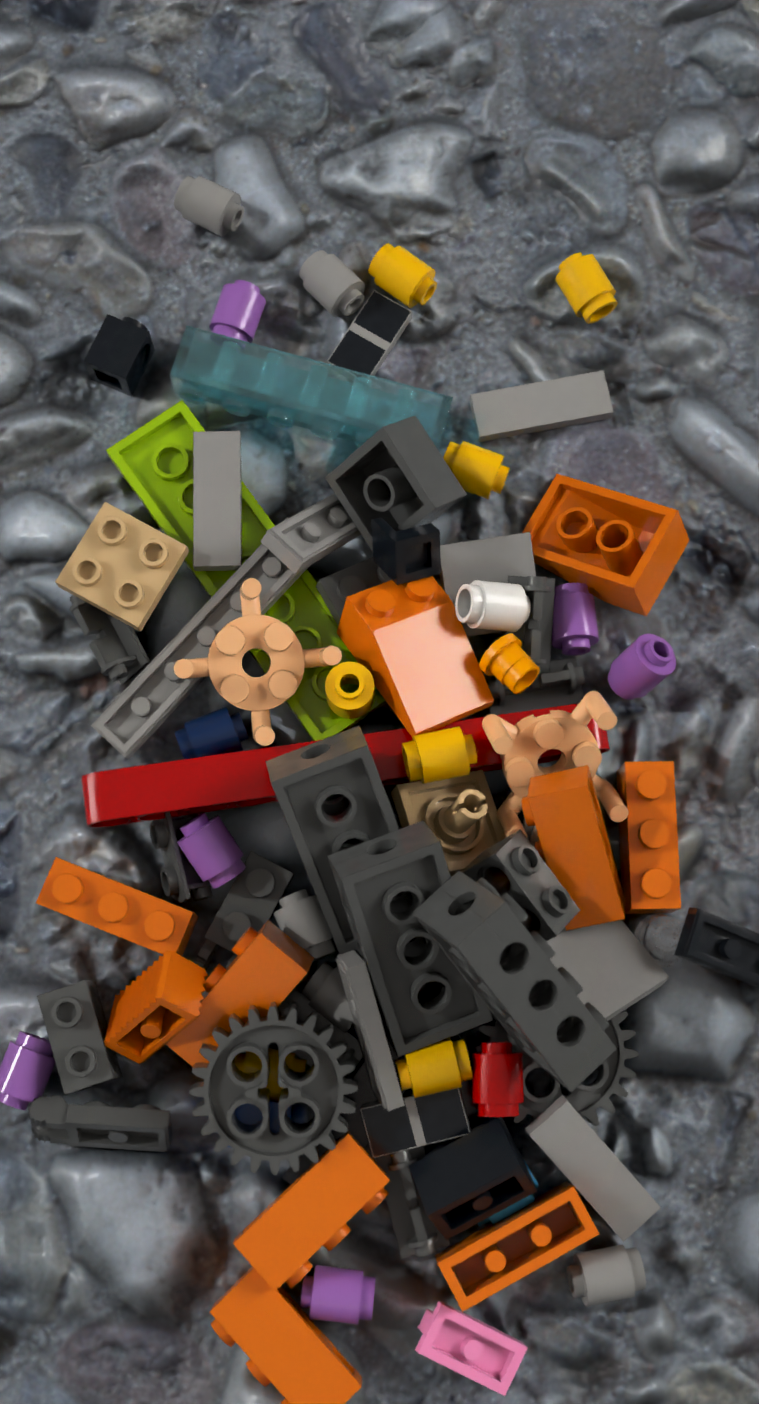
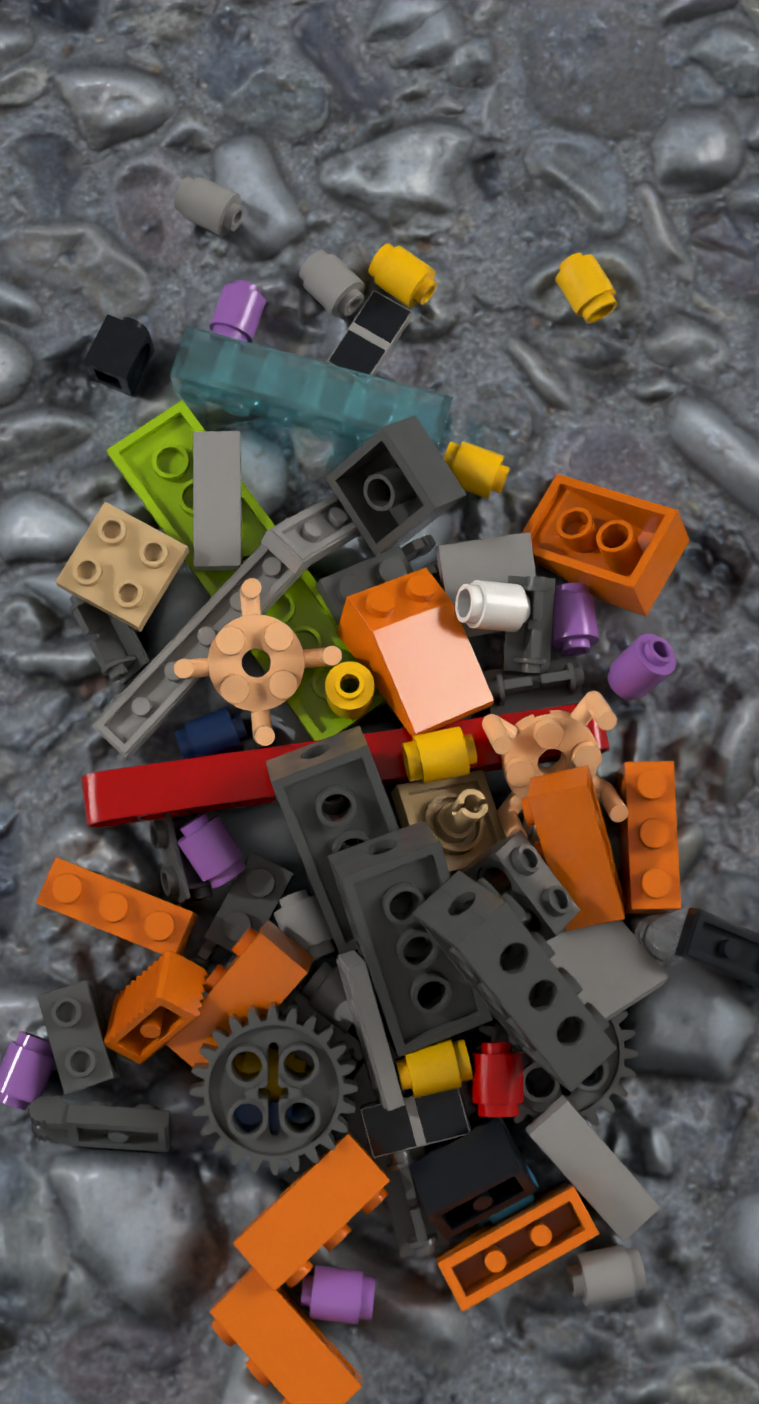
(406, 553): black panel -> none
(470, 1347): bright pink plate -> none
(509, 663): light orange piece -> none
(541, 406): light grey tile -> none

